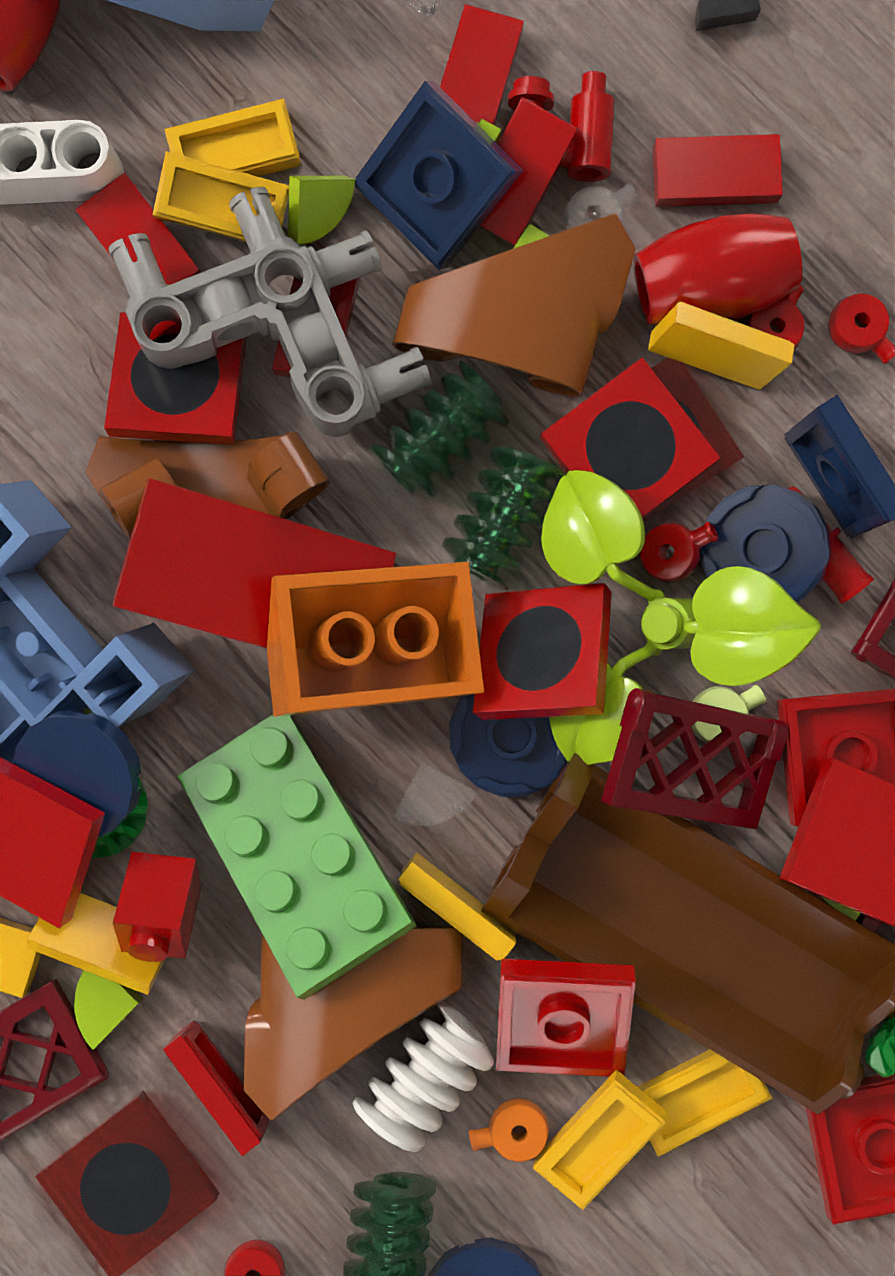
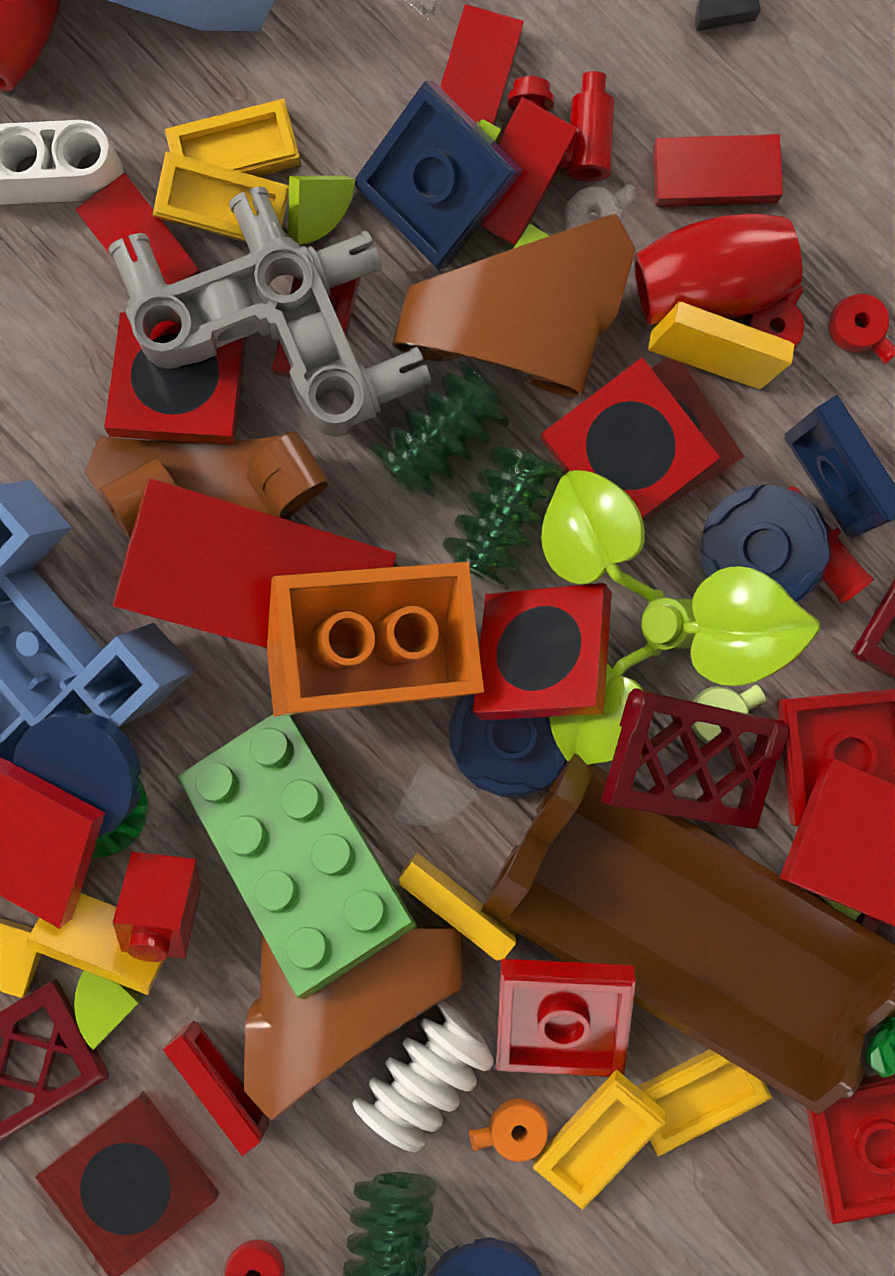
(685, 546): red piece -> none

